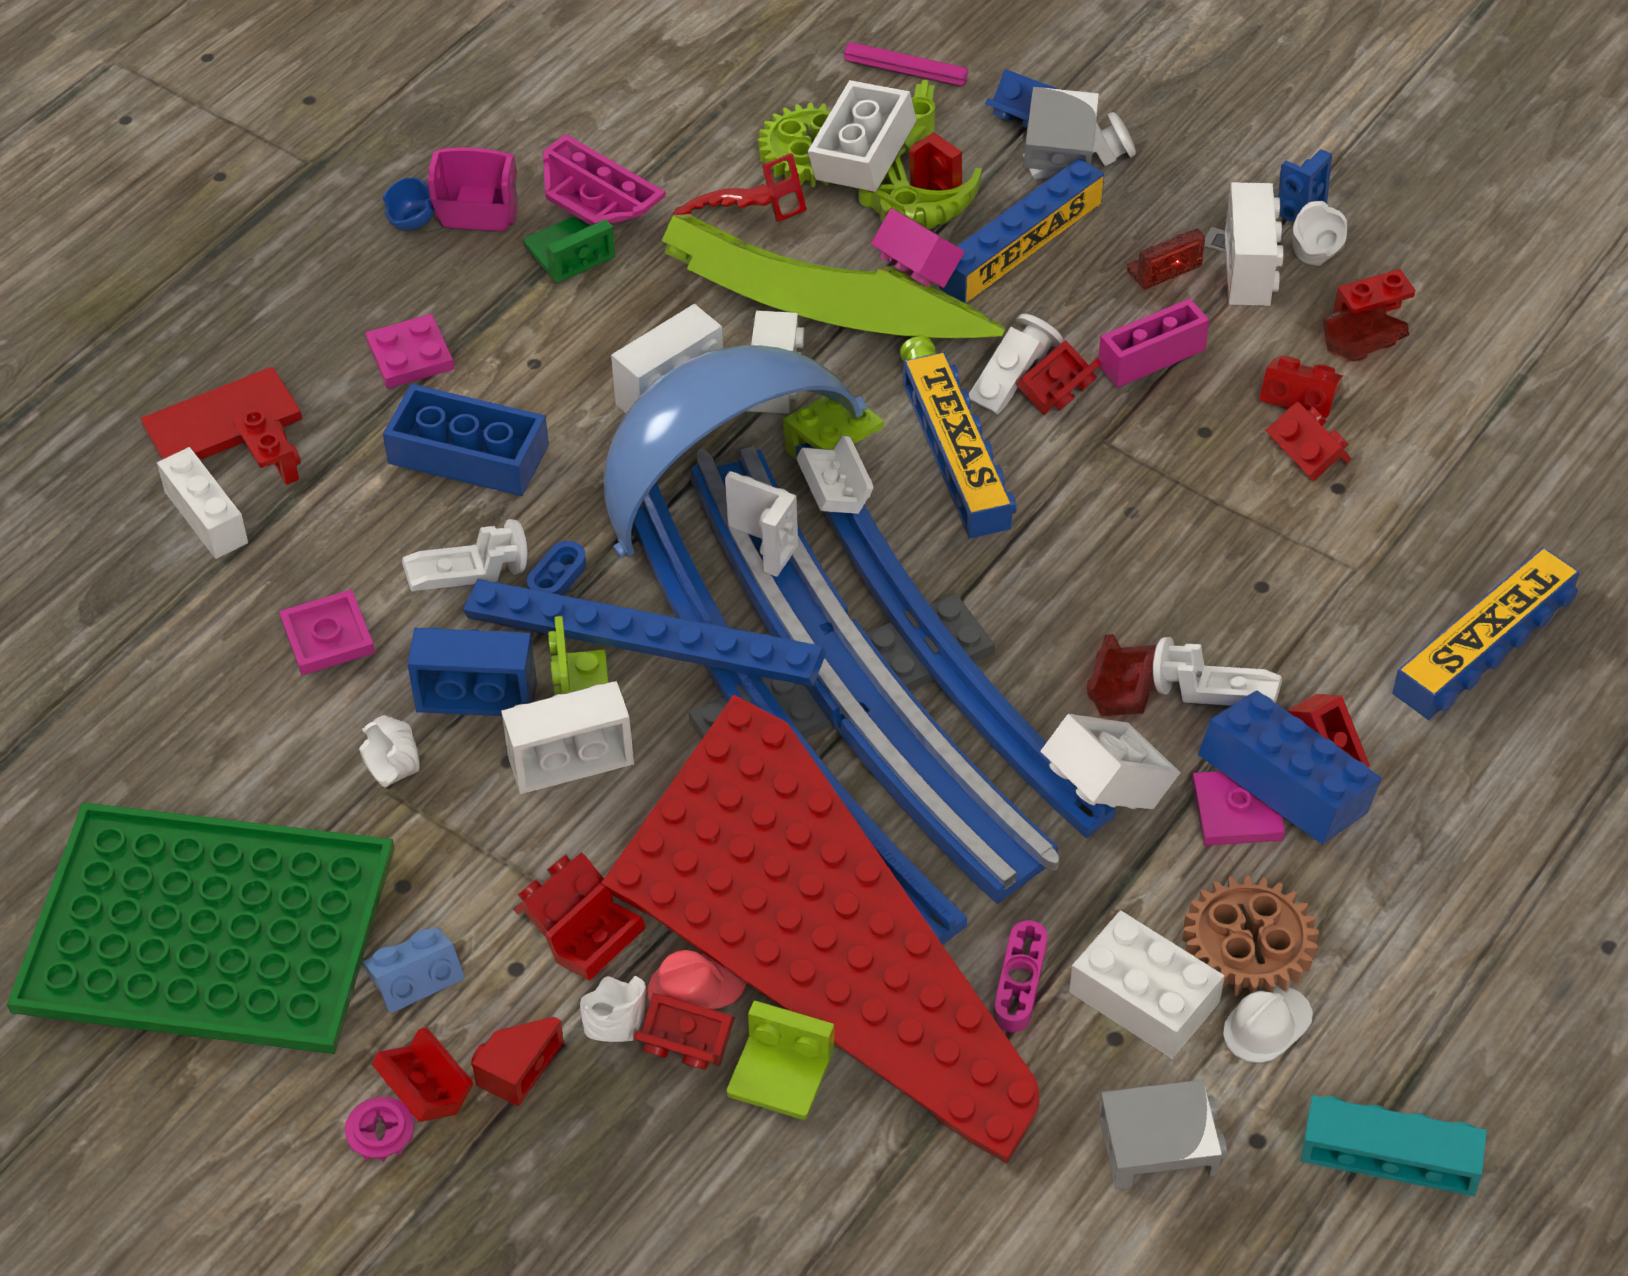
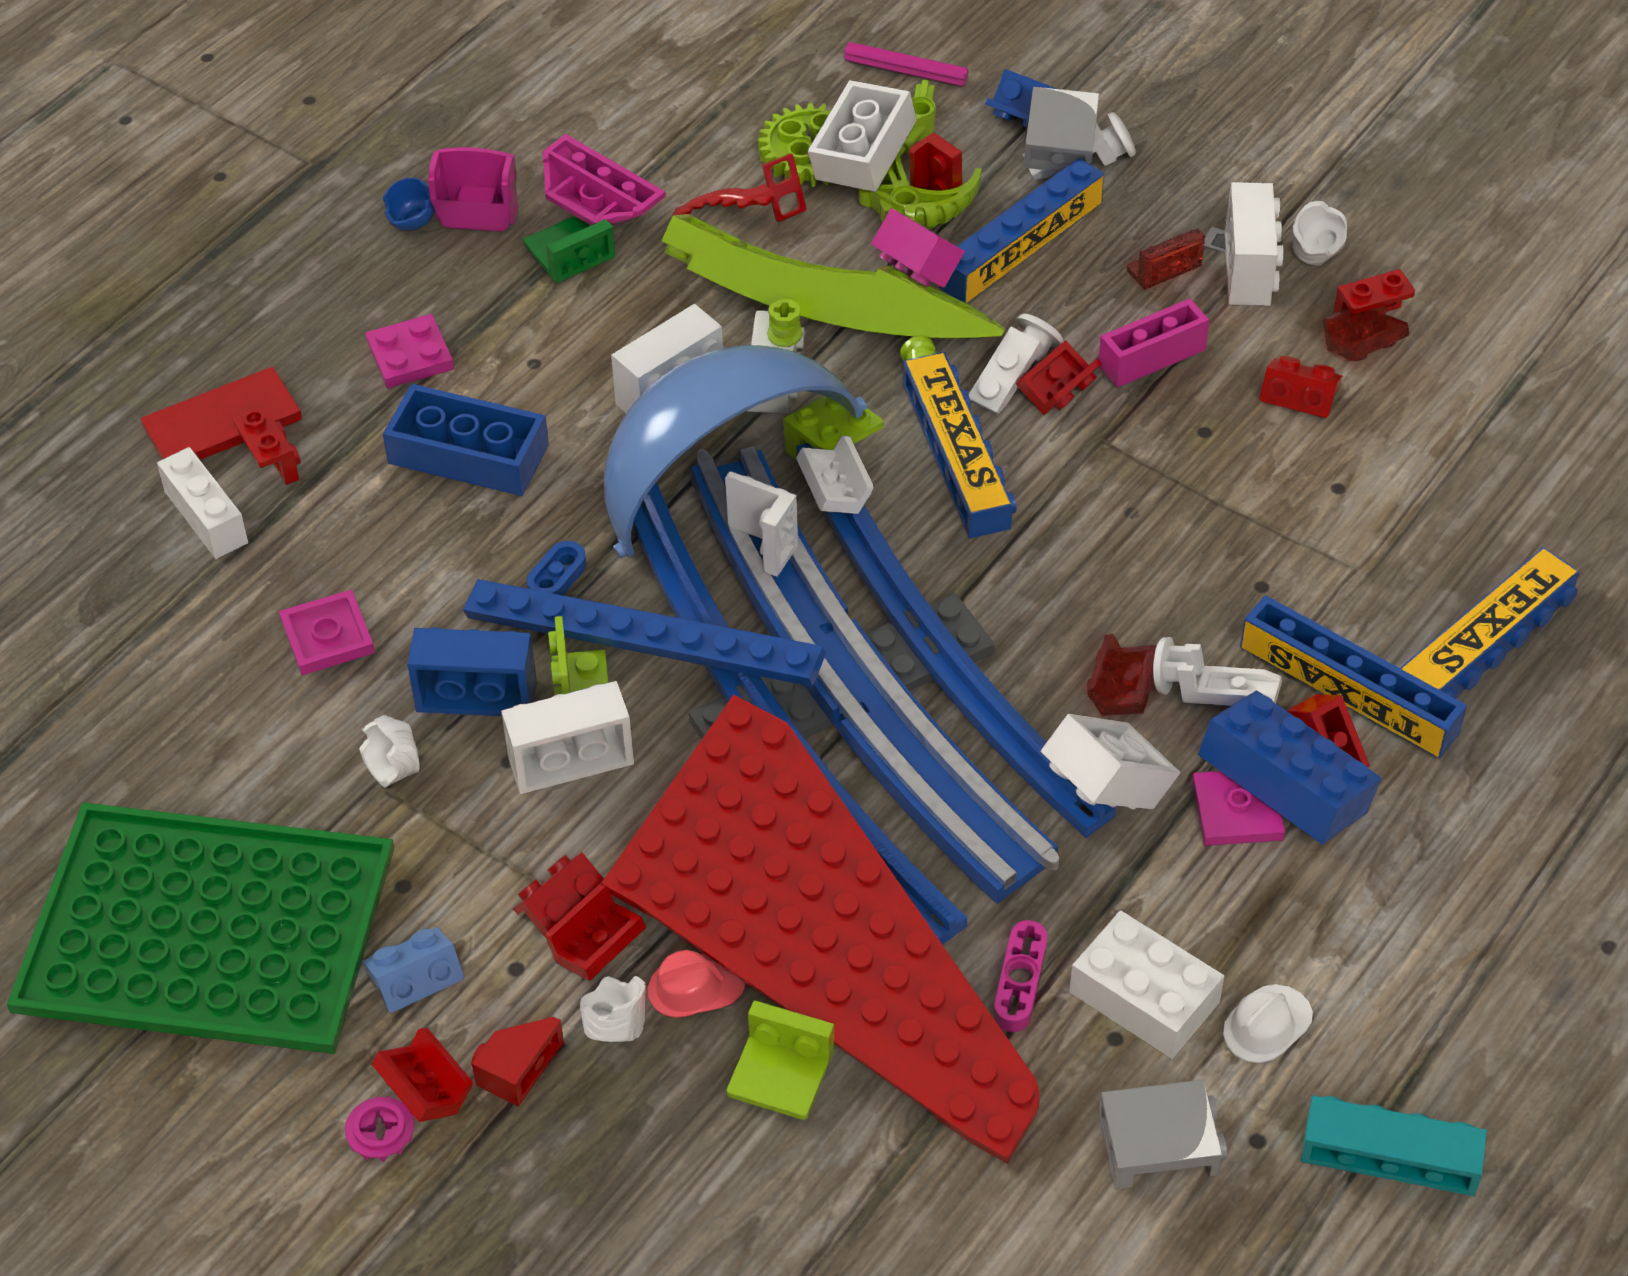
(468, 563): white piece -> none
(685, 1030): red bracket -> none
(784, 323): none -> lime bush
(1283, 928): nougat gear -> none
(1304, 184): blue bracket -> none
(1306, 441): red bracket -> none
(1363, 679): none -> brick

